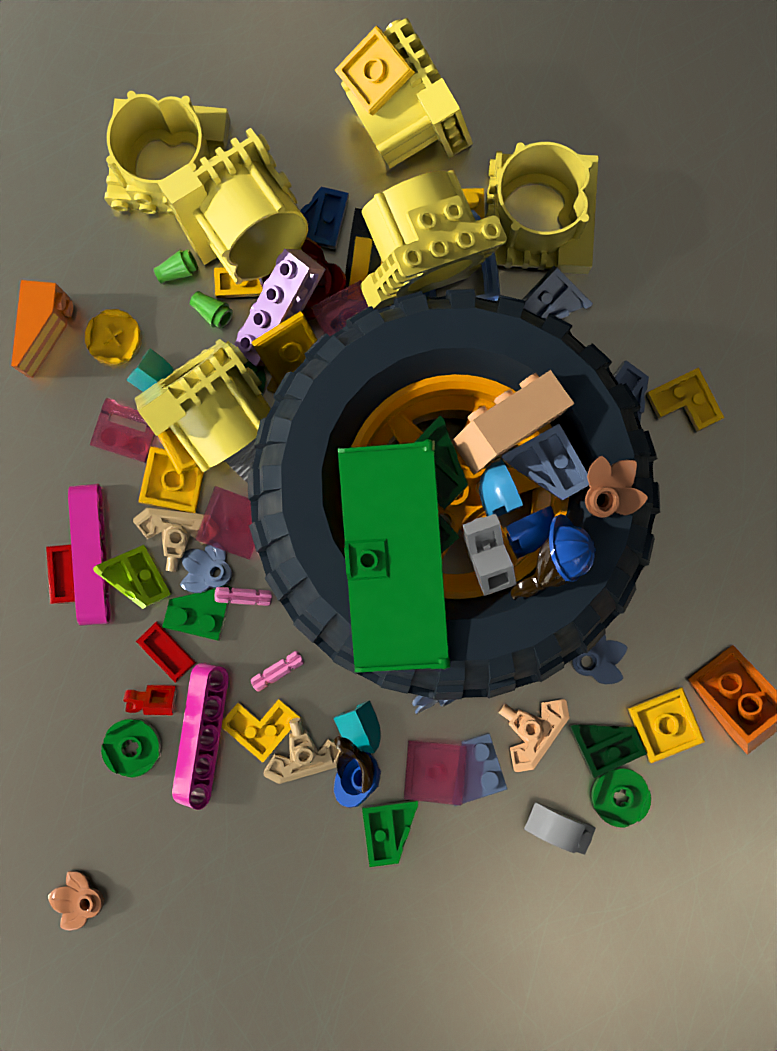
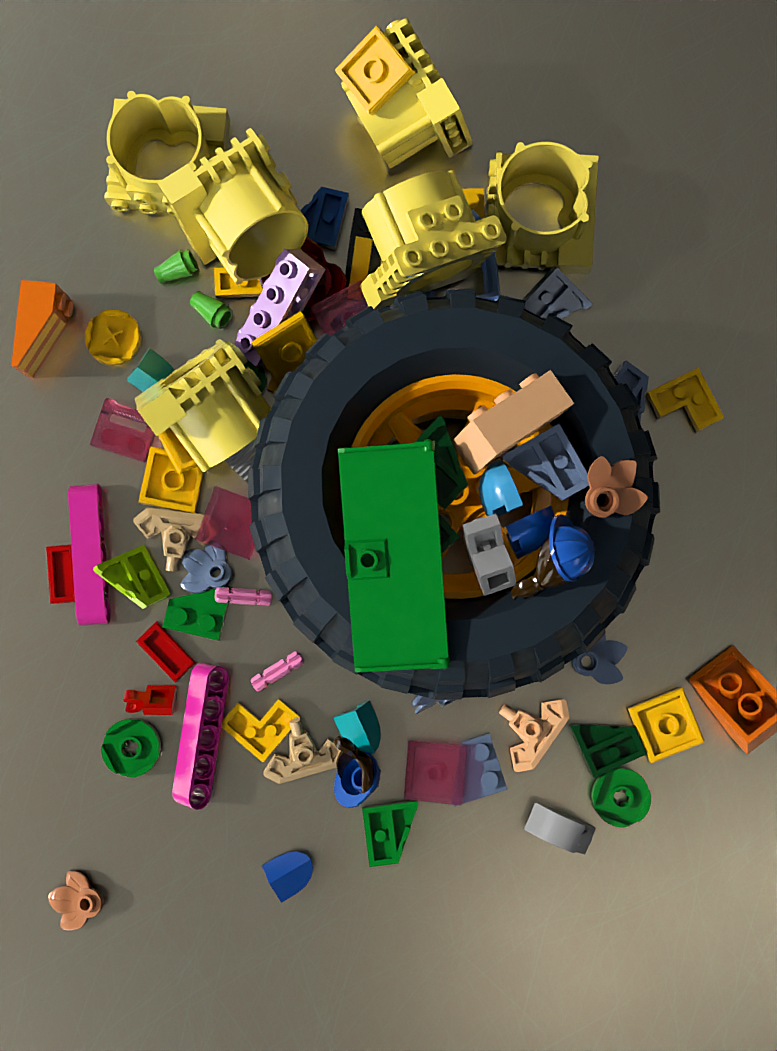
(288, 874): none -> blue brick

